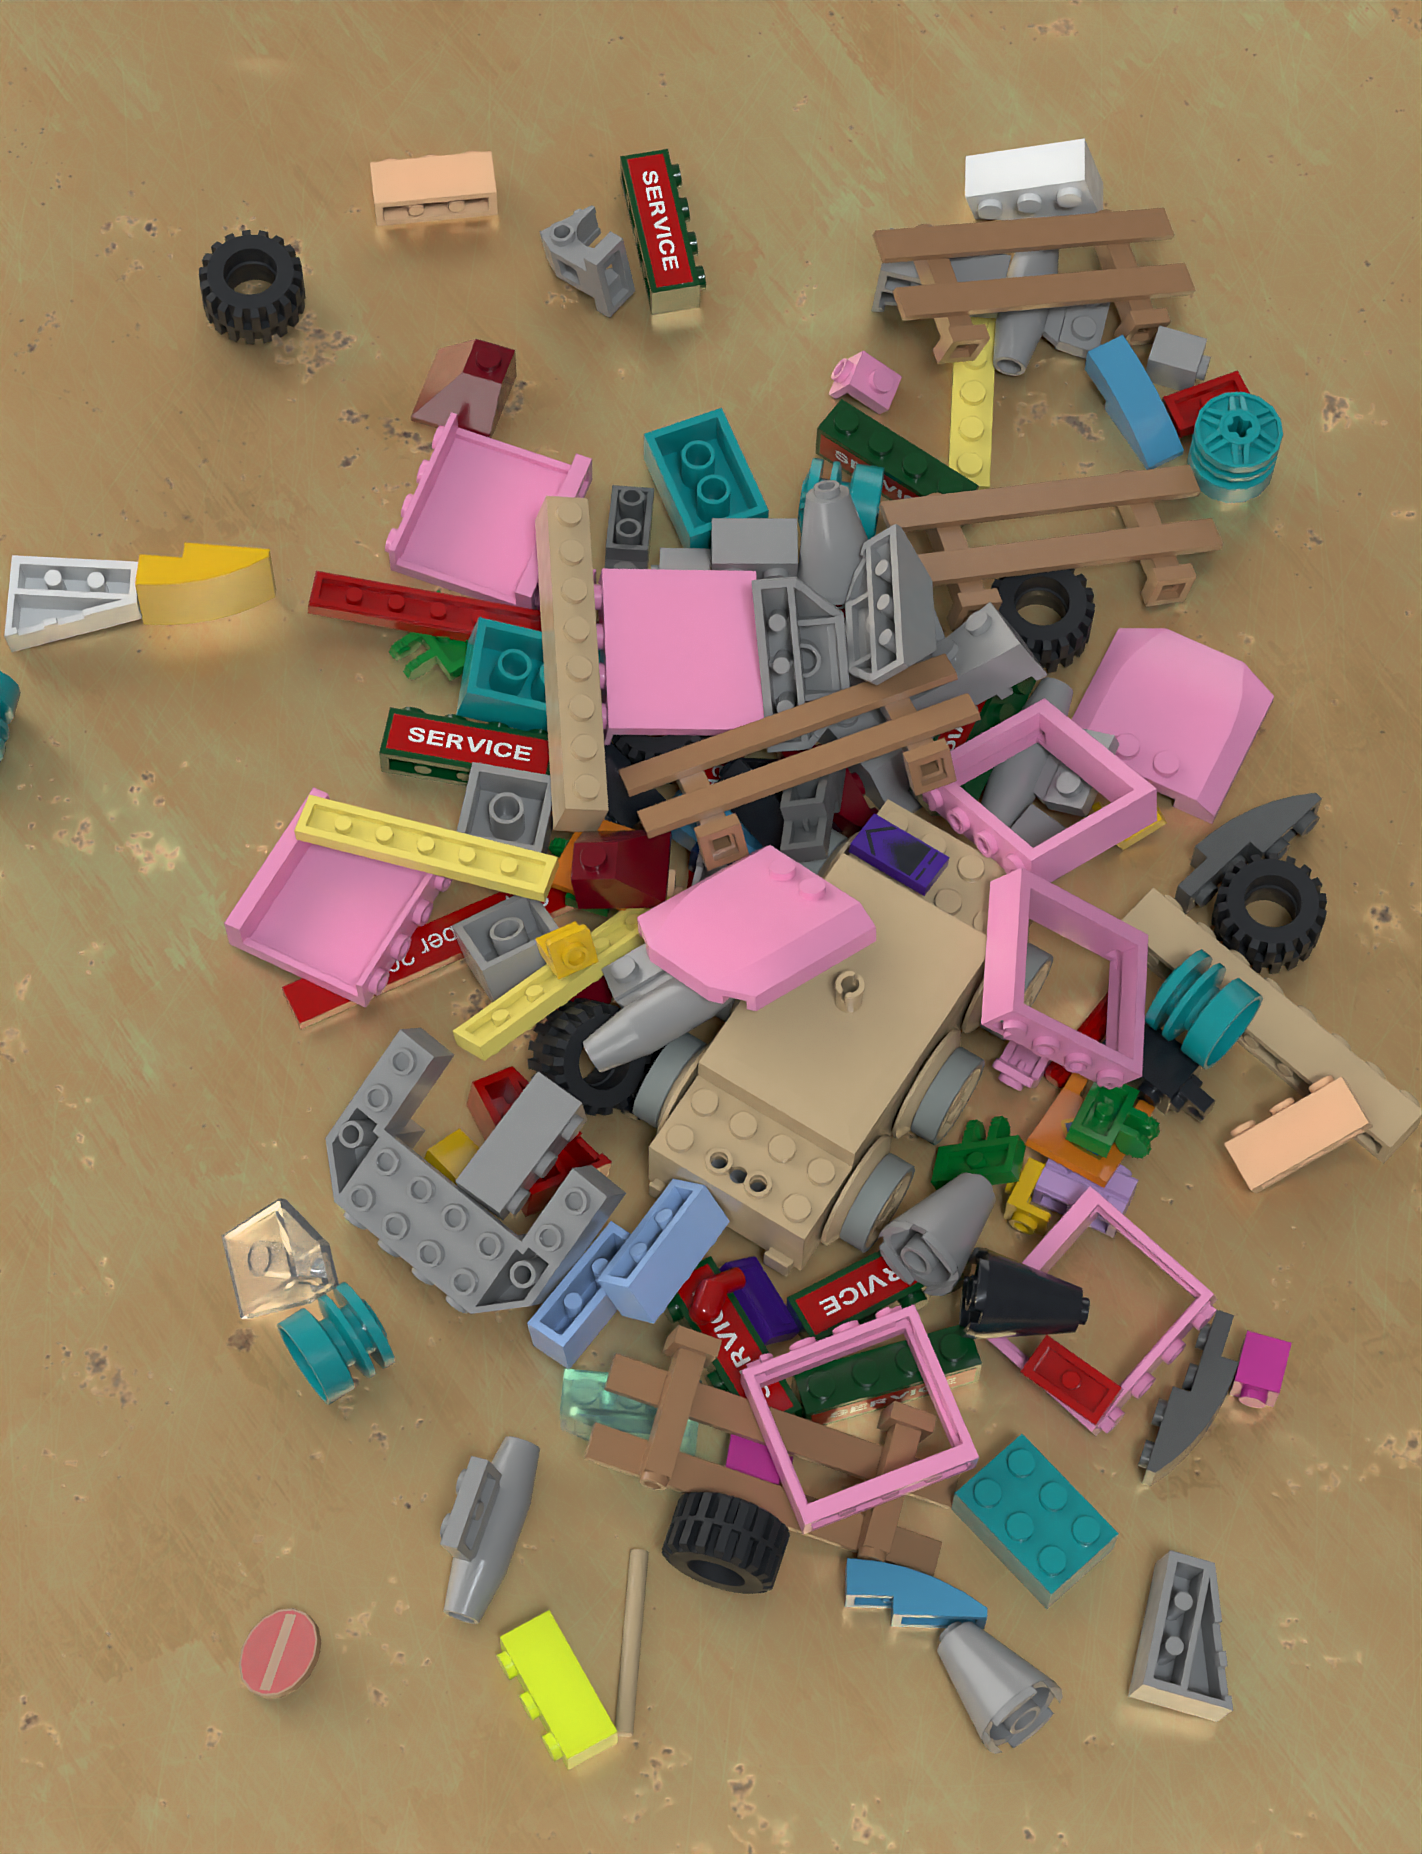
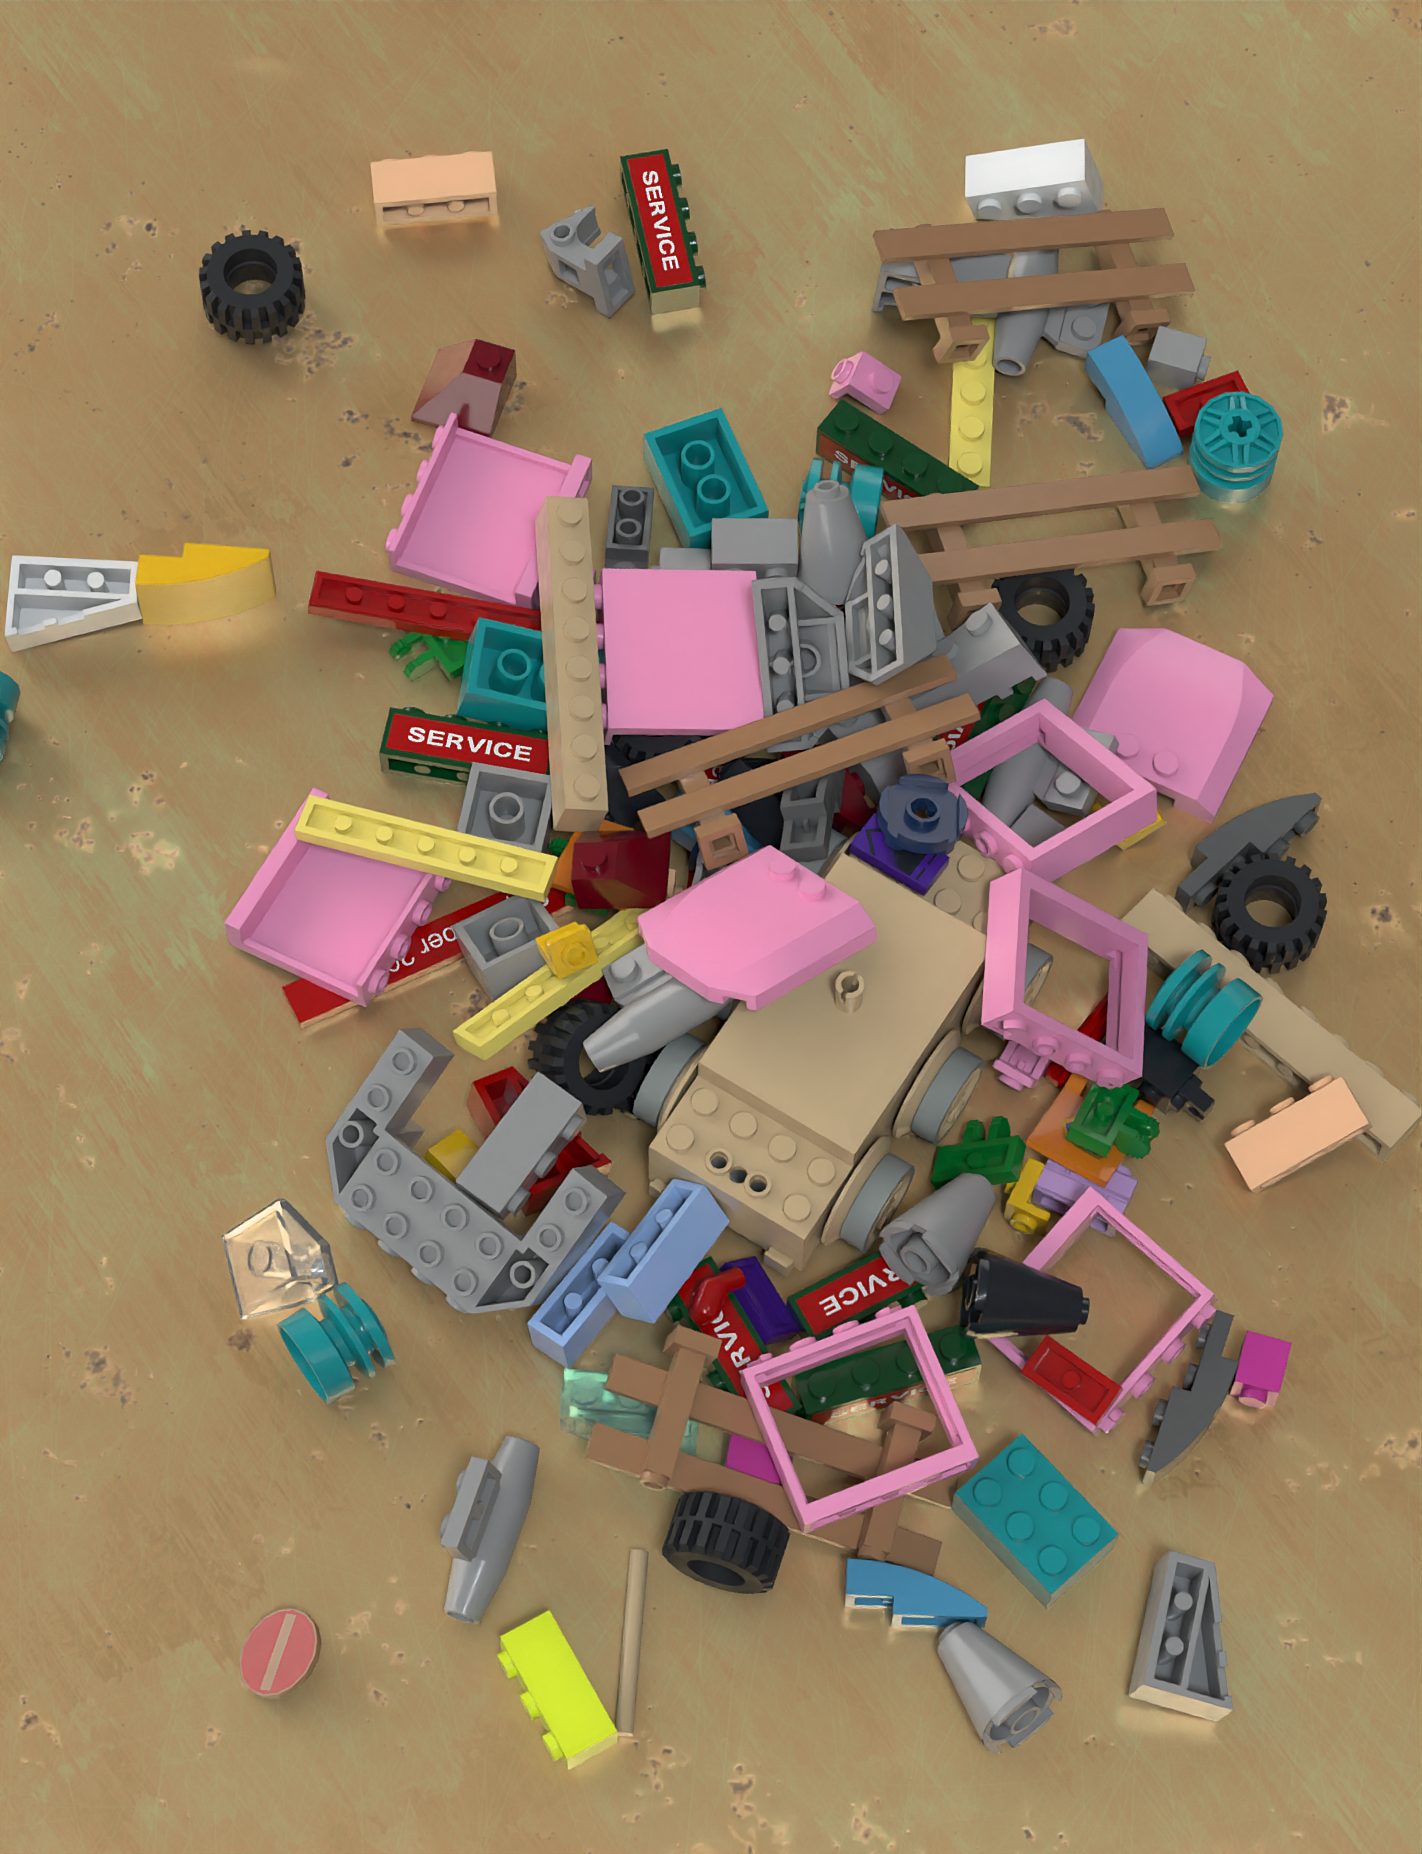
(920, 835): none -> dark blue plate

